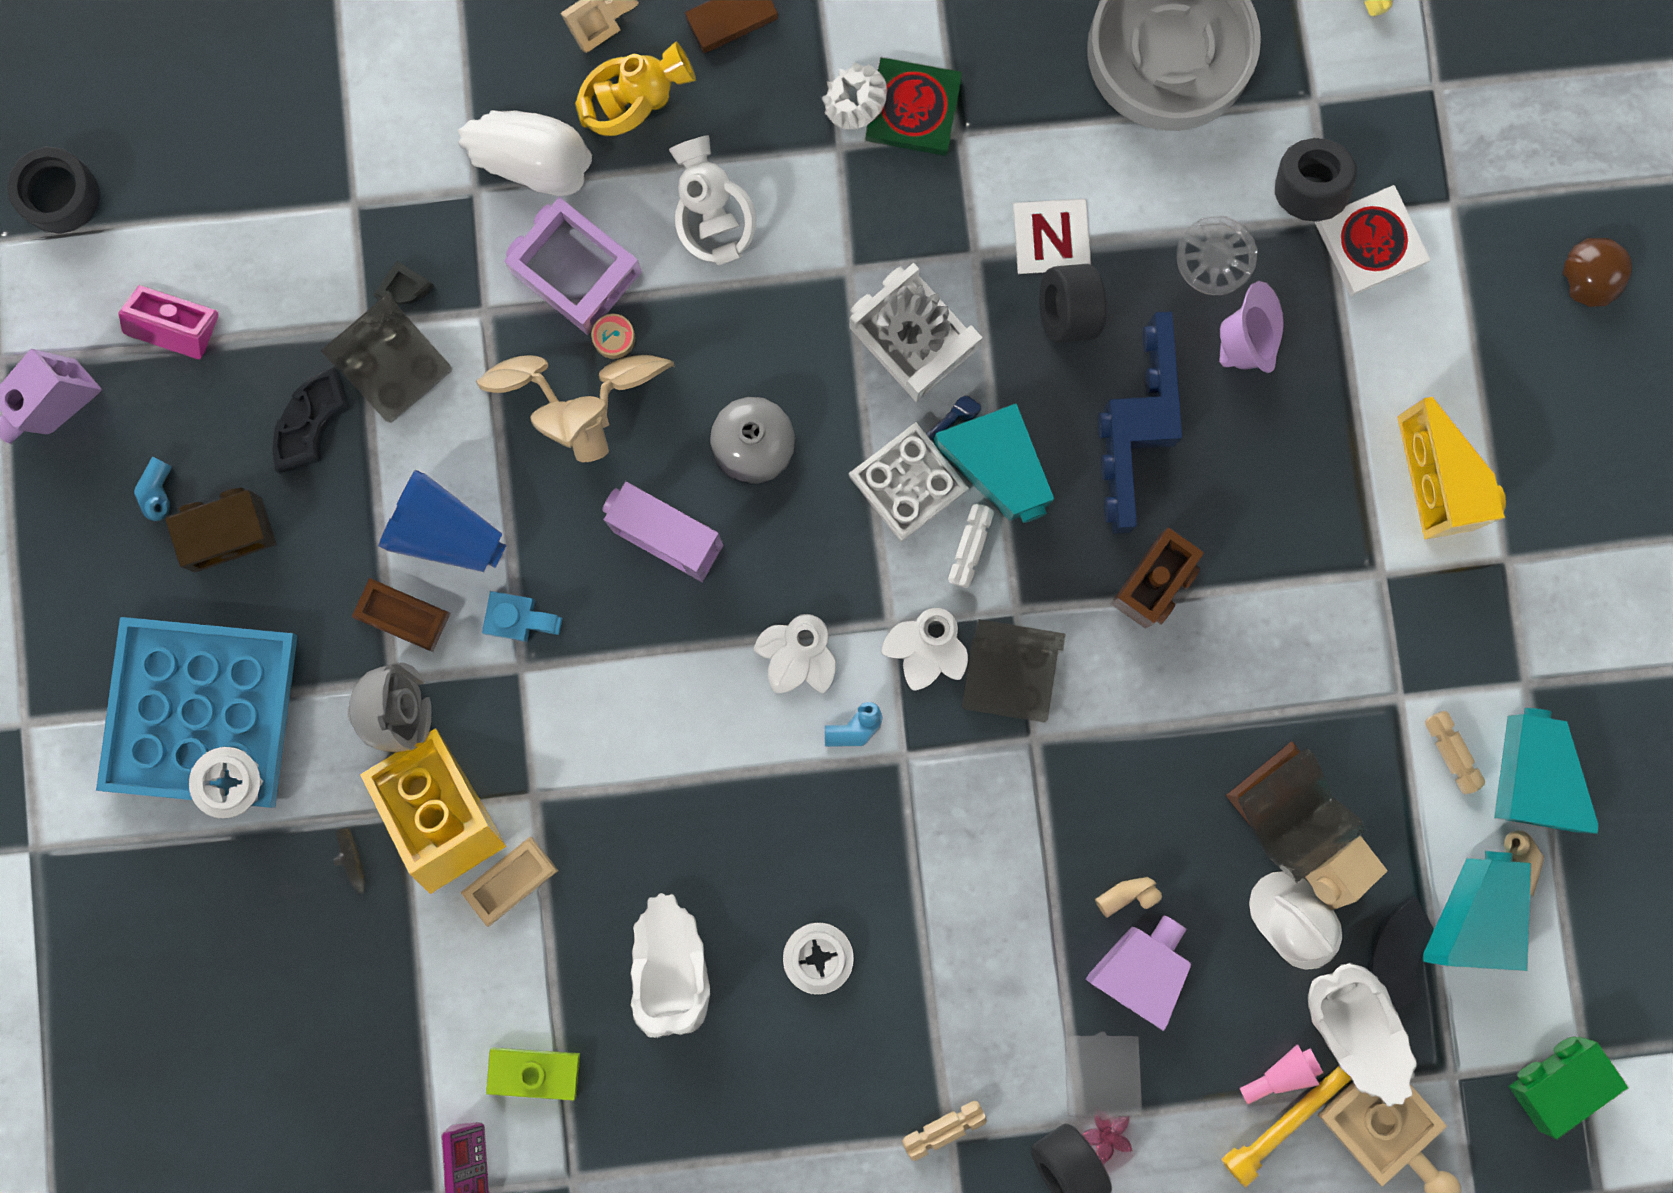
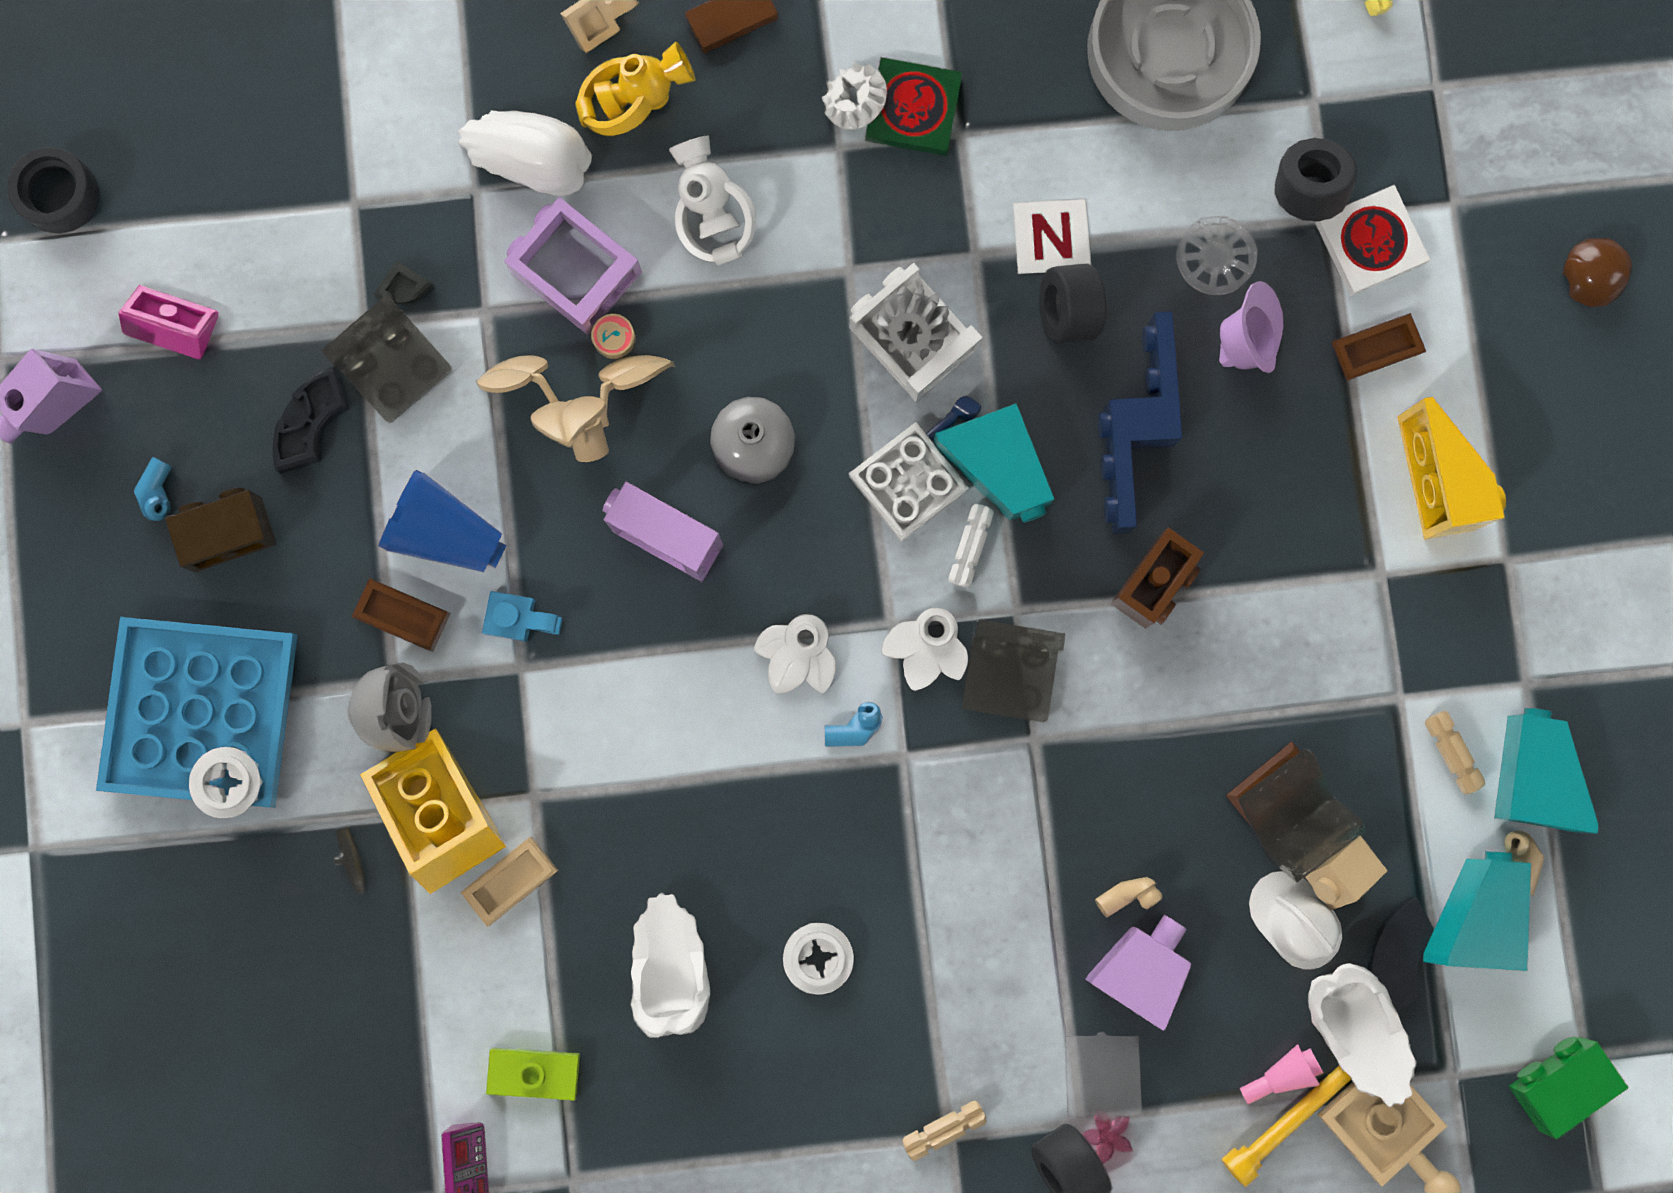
(1378, 346): none -> reddish brown tile

